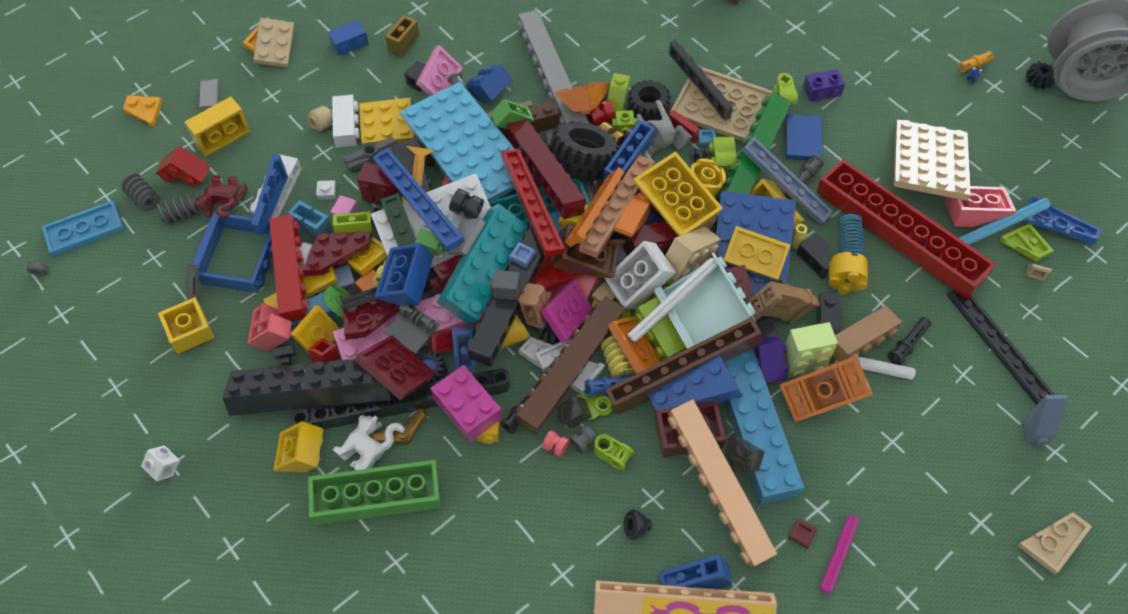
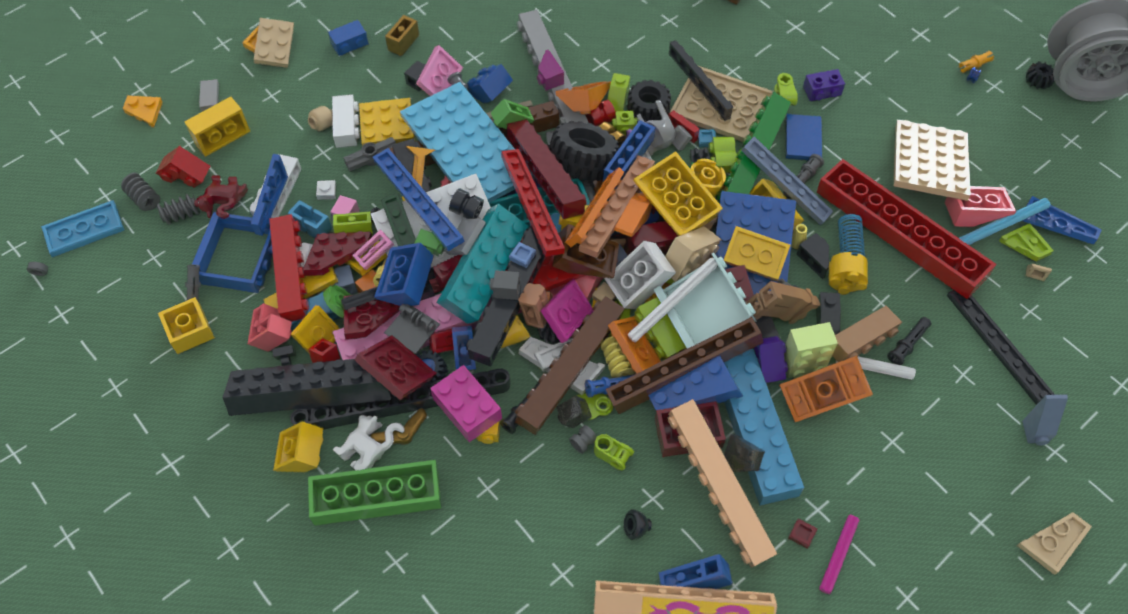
(160, 463): white brick -> none
(374, 184): dark red brick -> none
(382, 247): none -> bright pink tile
(549, 72): none -> magenta slope
(555, 443): coral wheel -> none

